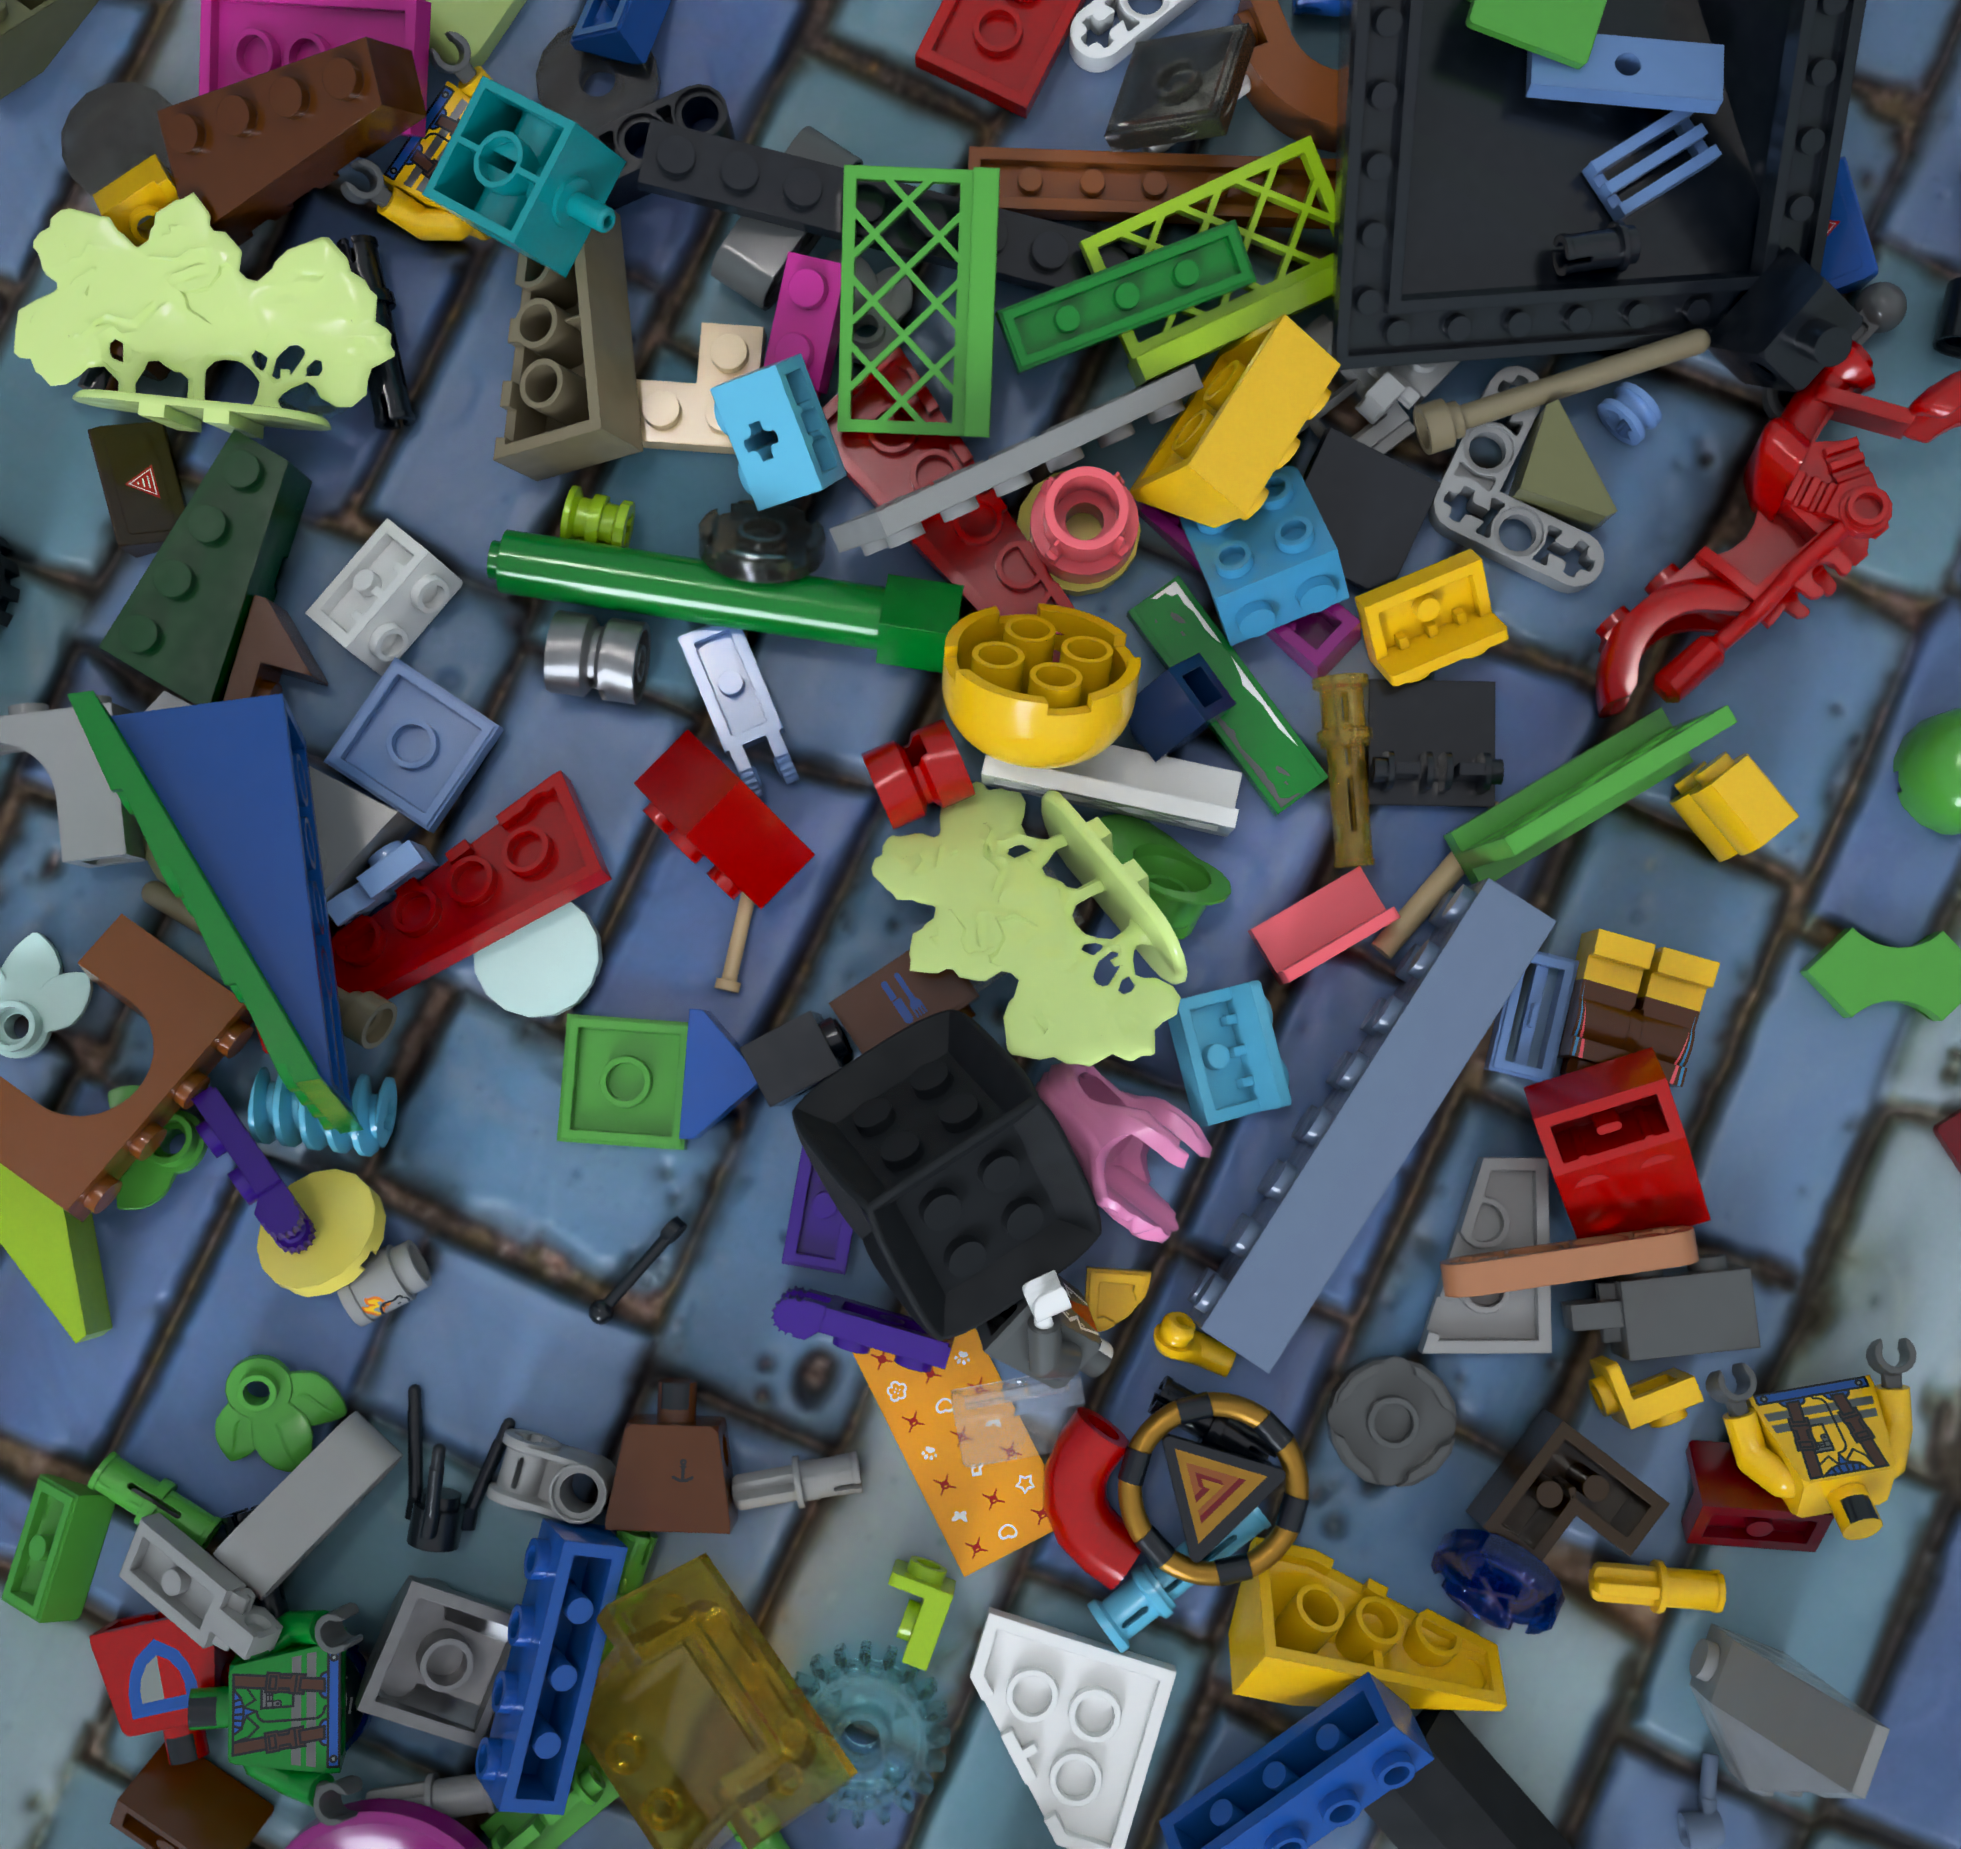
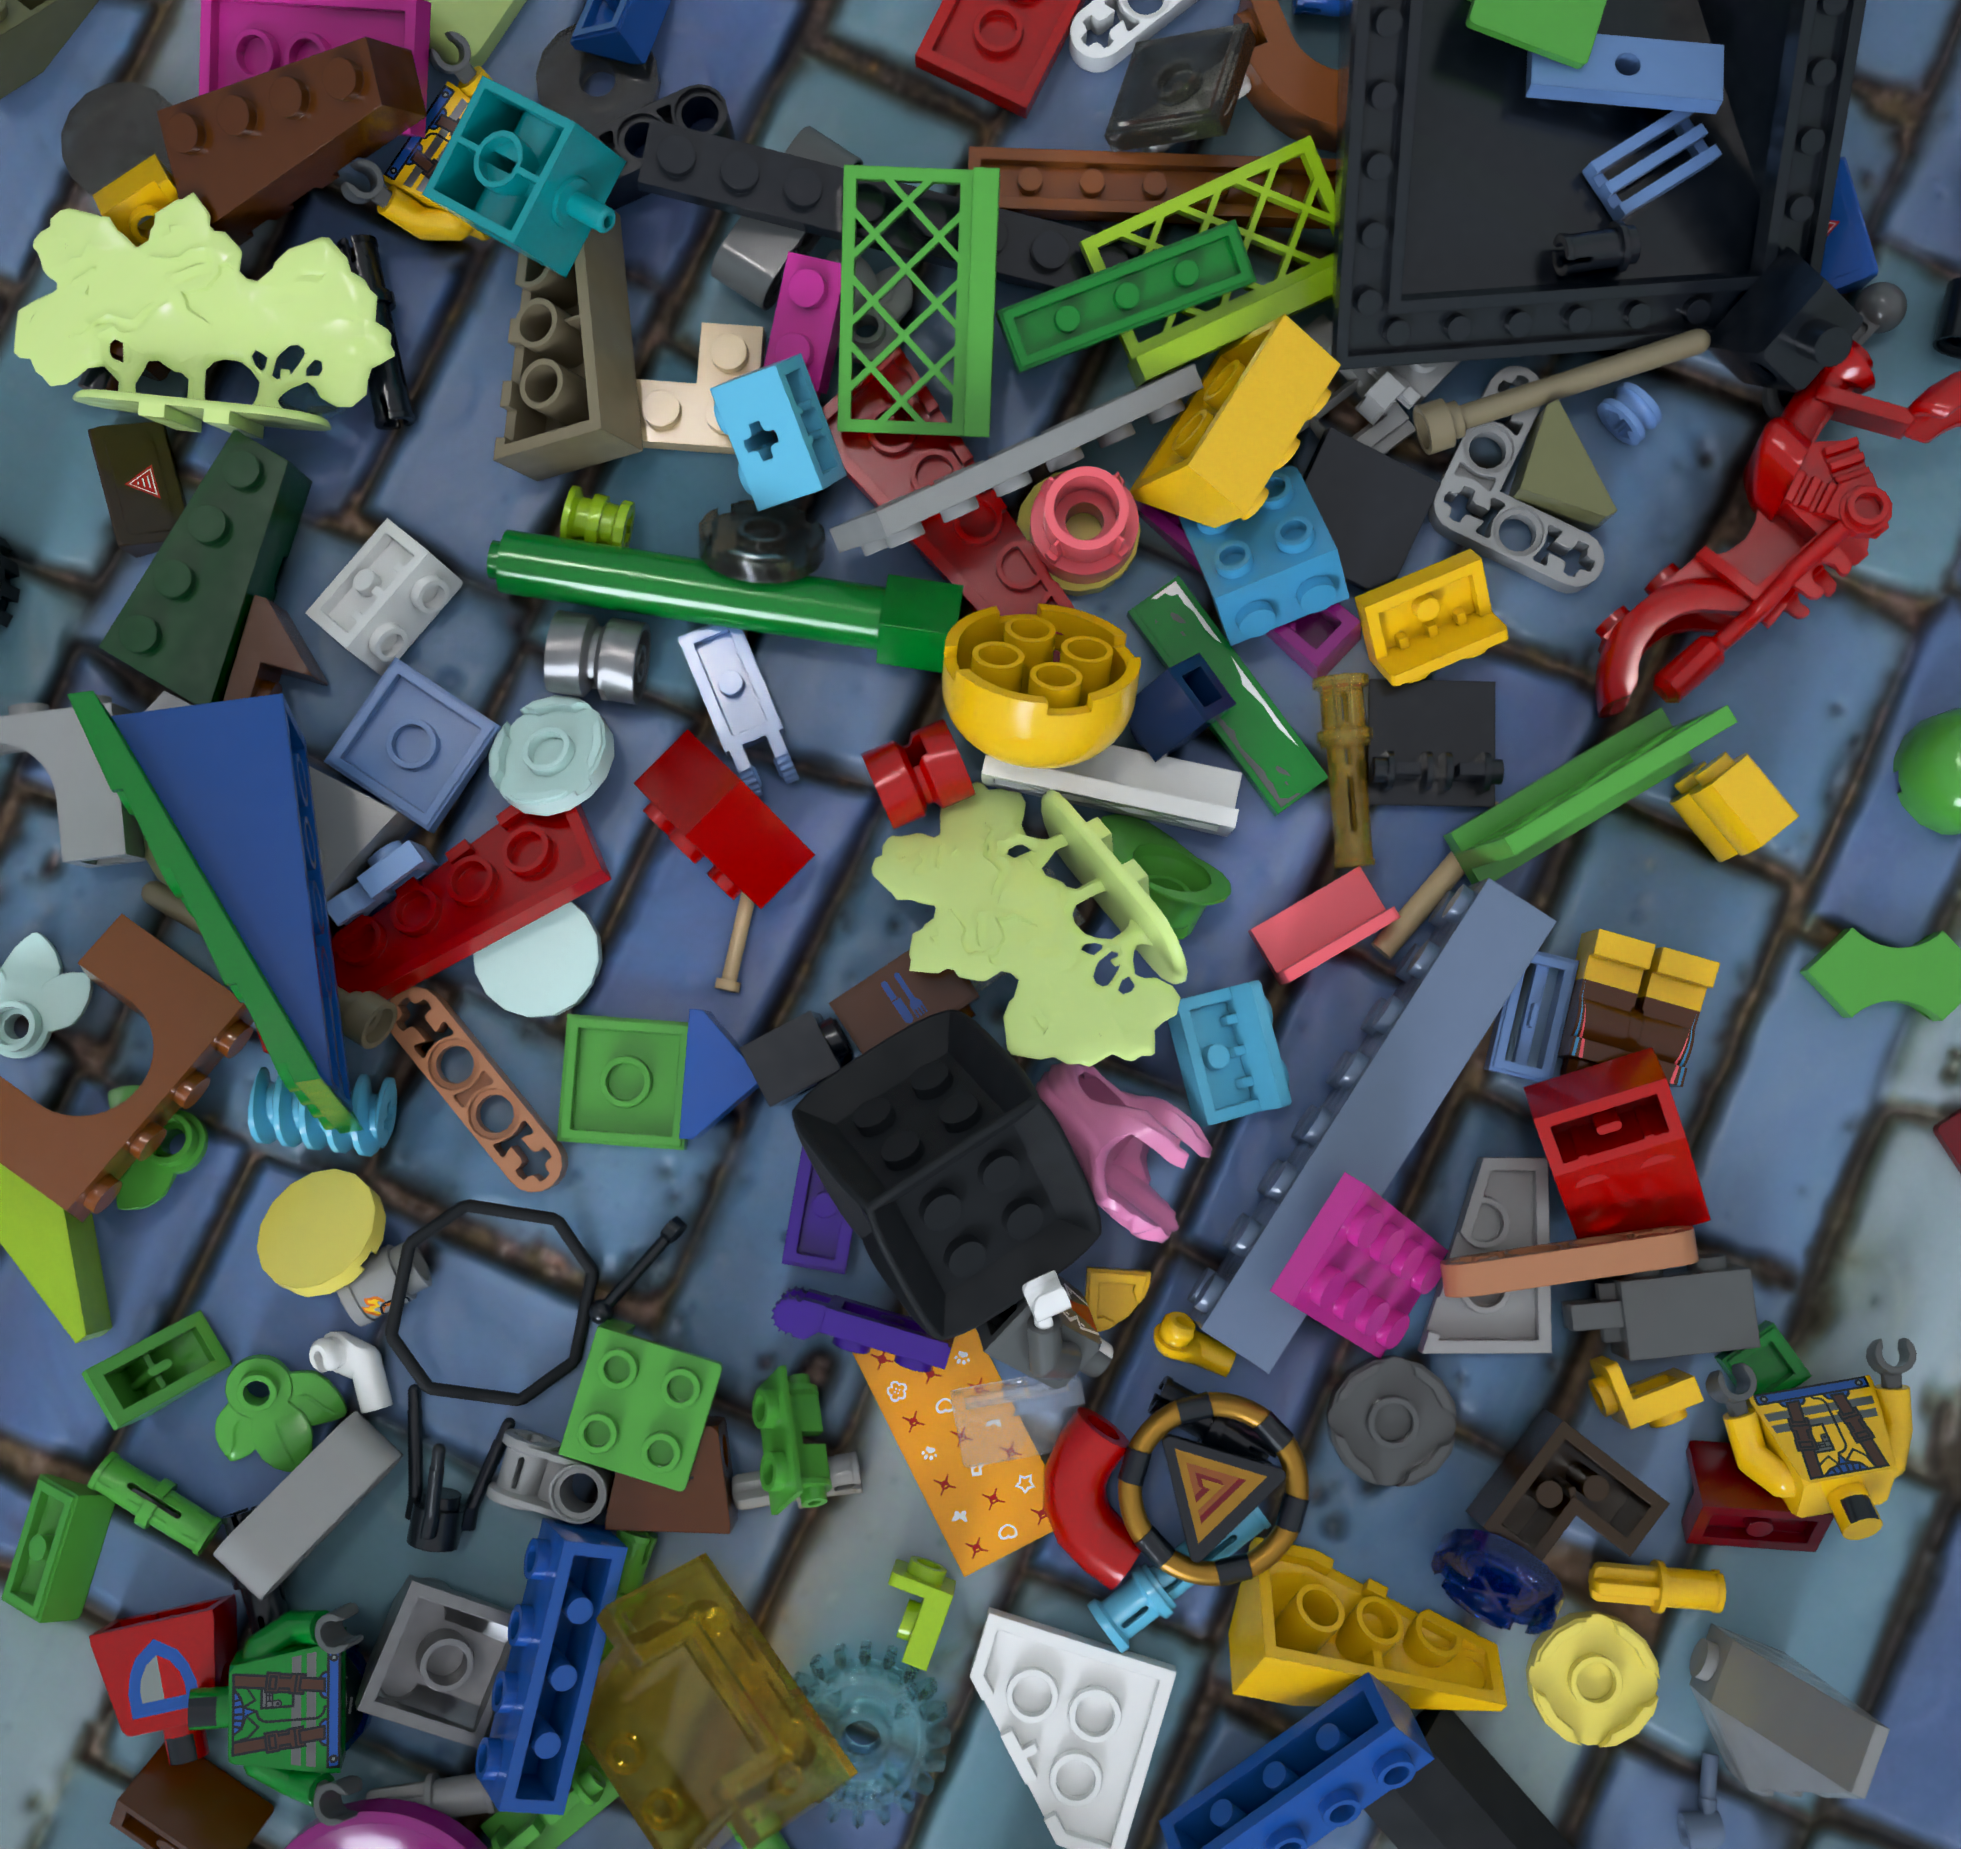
(156, 1370): none -> bright green slope
(196, 1590): light grey hinge -> none
(255, 1175): dark purple hinge -> none
(356, 1361): none -> white arm
(401, 1285): none -> black piece
(468, 1096): none -> nougat beam
(551, 756): none -> light aqua tile
(641, 1407): none -> bright green bracket
(785, 1412): none -> bright green hinge
(1361, 1268): none -> dark pink plate
(1593, 1679): none -> light yellow tile
(1773, 1364): none -> green tile

